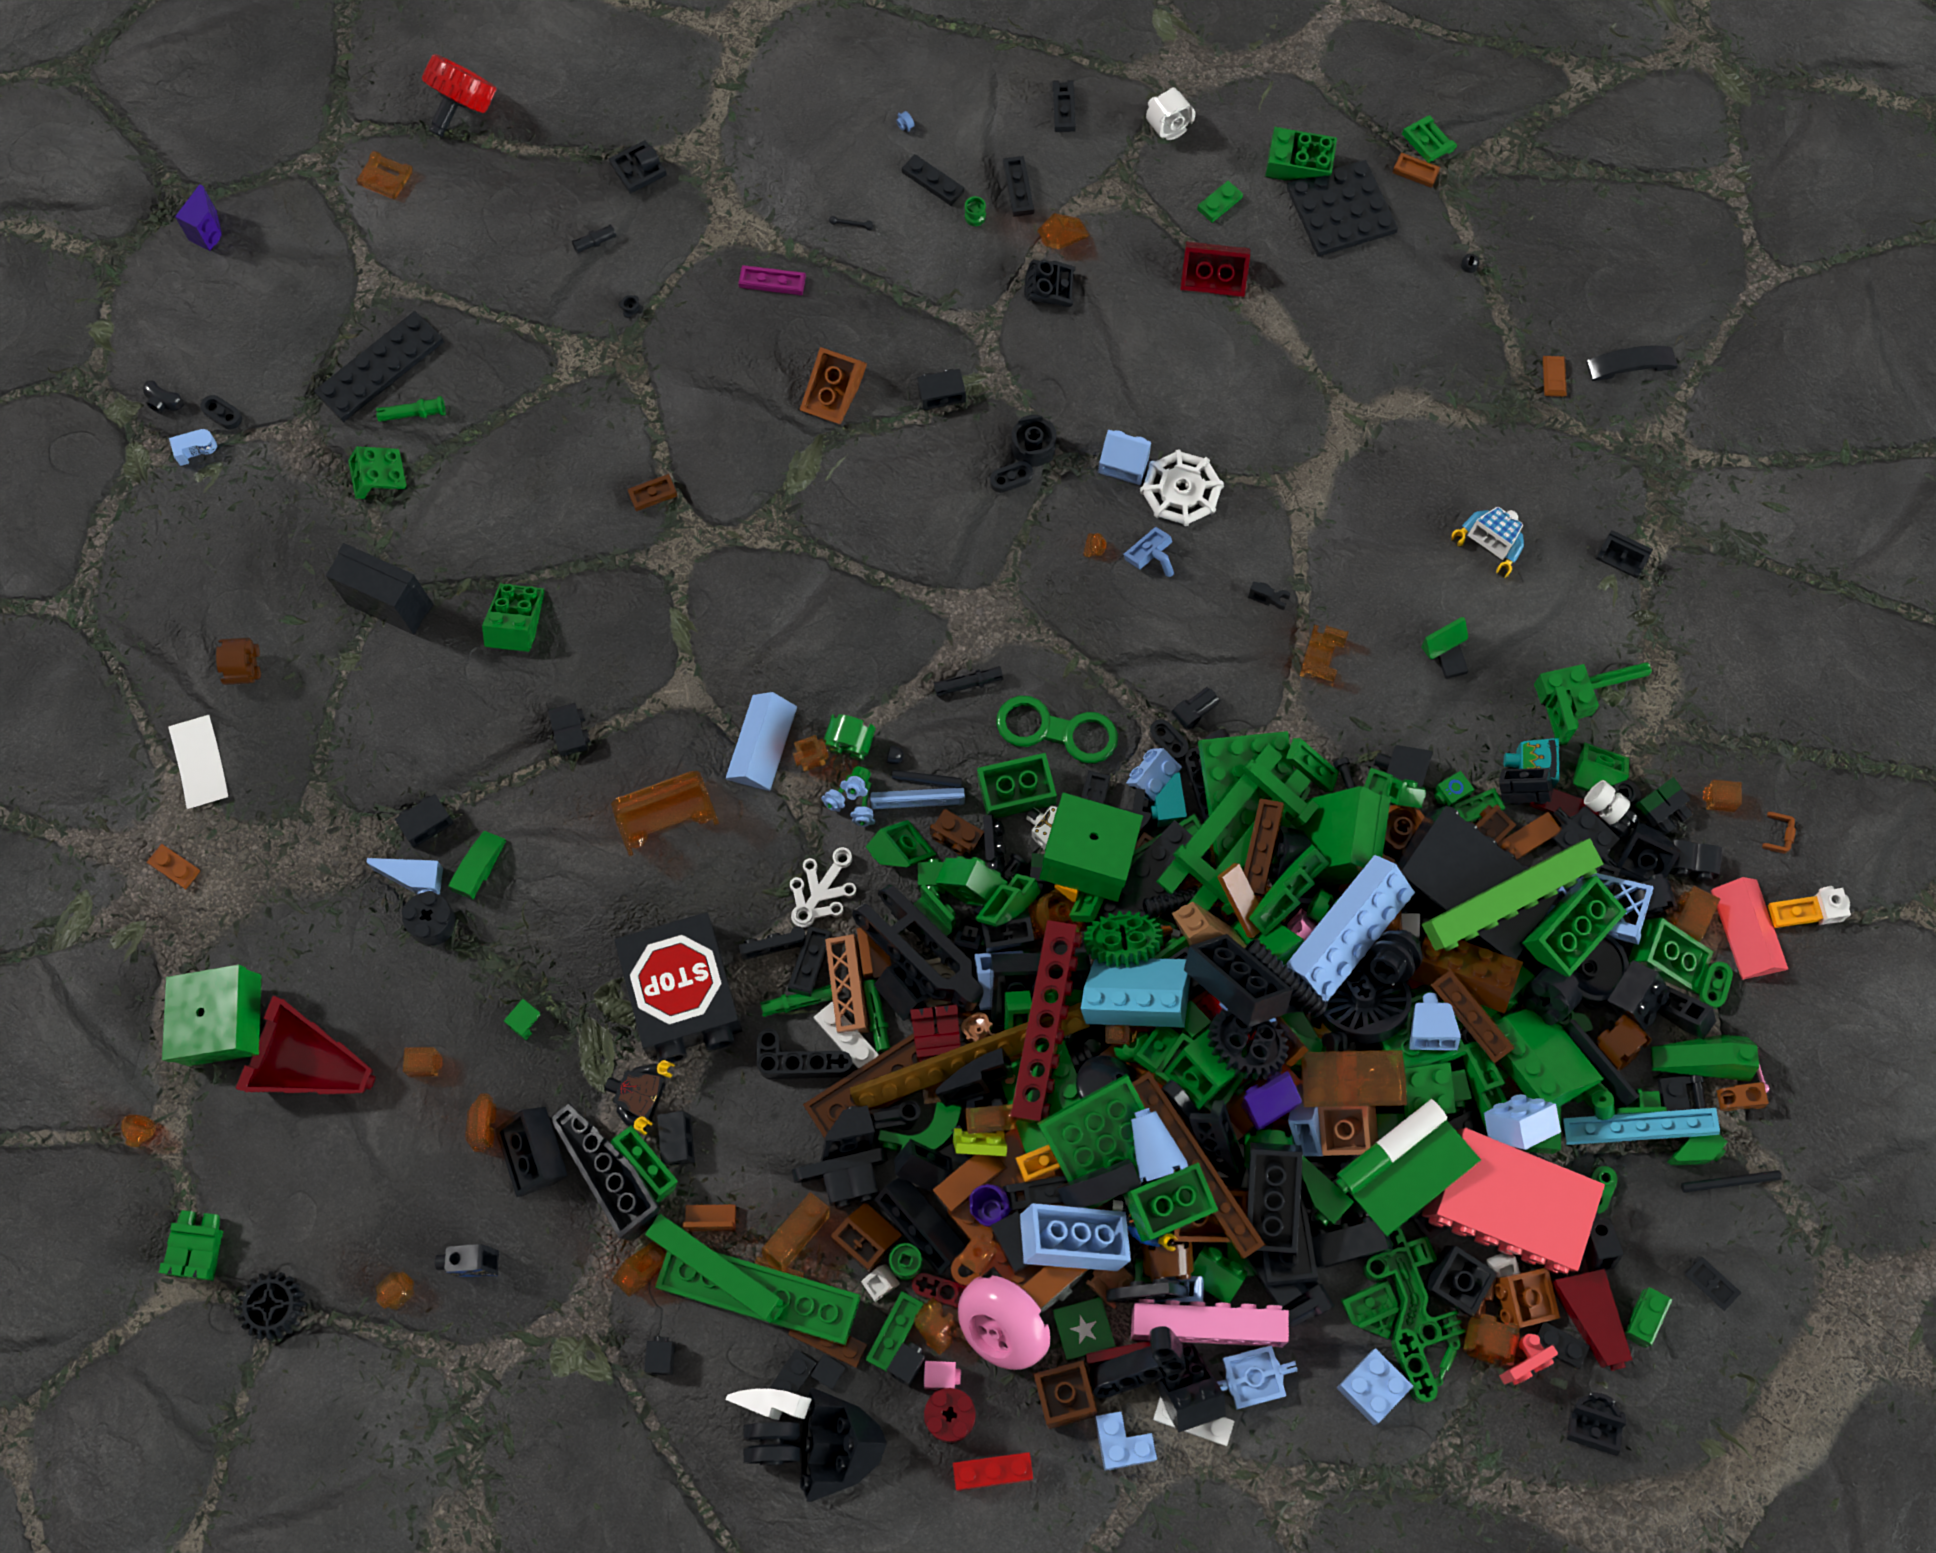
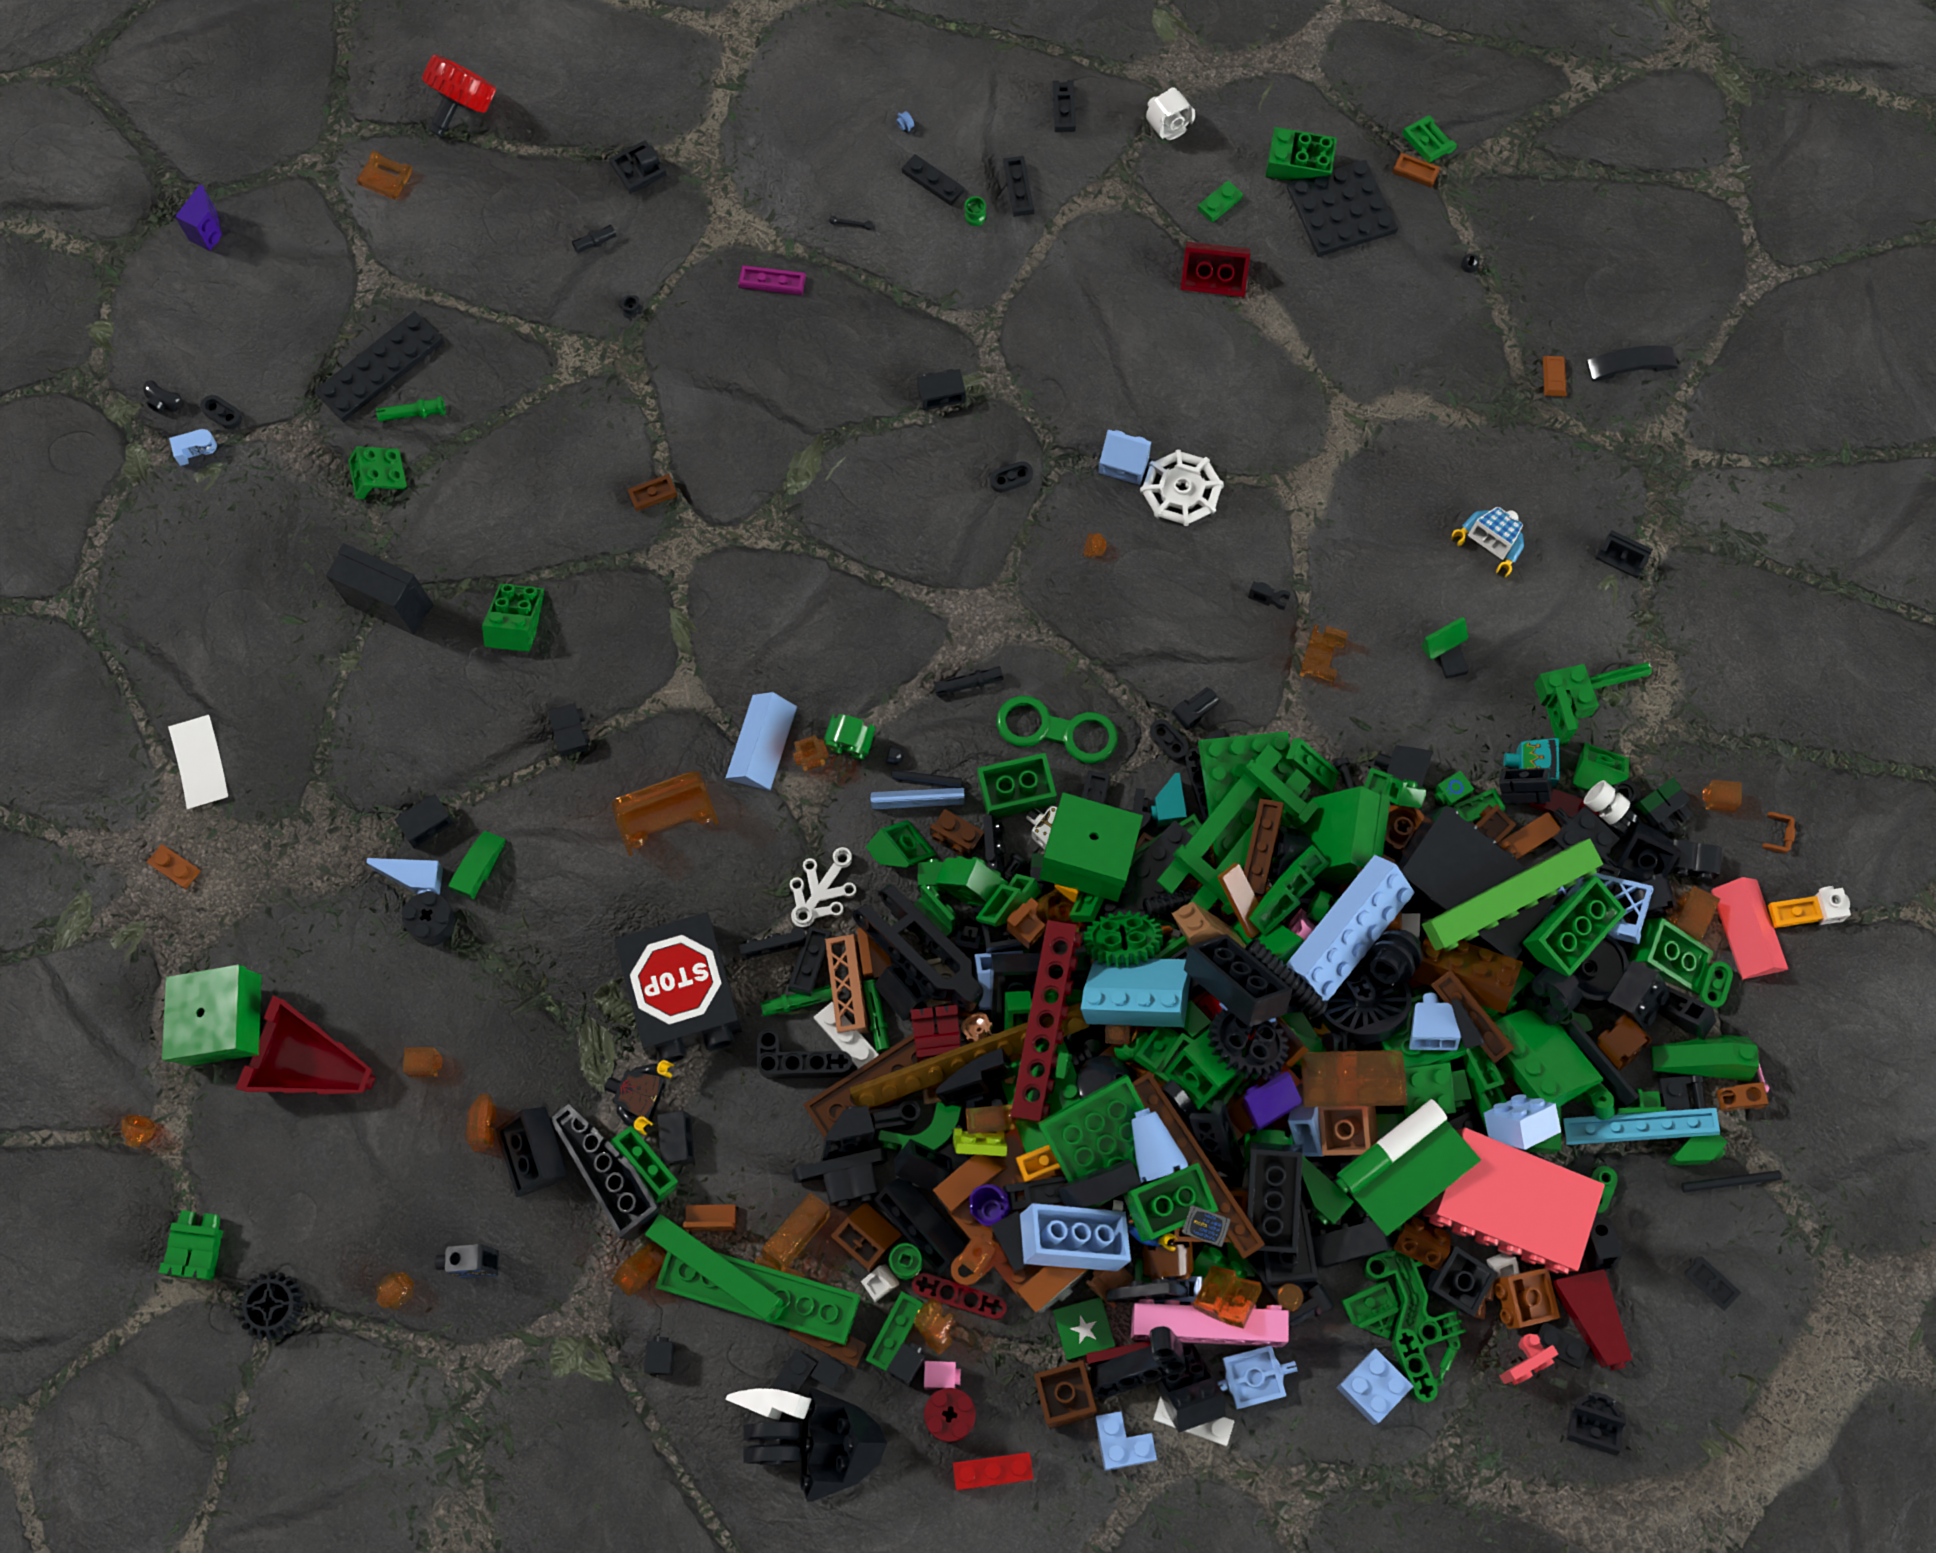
(238, 661): reddish brown brick -> none
(522, 1018): green panel -> none
(832, 385): dark orange slope -> none
(855, 785): light blue plant -> none
(1002, 1323): bright pink brick -> none
(1025, 924): none -> dark orange brick
(1033, 440): black brick -> none
(1049, 282): black slope -> none
(1062, 231): clear orange slope -> none
(1063, 1064): none -> green tile
(1151, 547): medium blue plate -> none
(1154, 772): light blue bracket -> none
(1206, 1225): none -> sticker
(1227, 1297): none -> clear orange slope
(1290, 1297): none -> clear orange tile
(1423, 1242): none -> reddish brown bracket
(1468, 1029): none -> black slope
(1491, 1340): clear orange brick -> none
(1647, 1317): green brick -> none

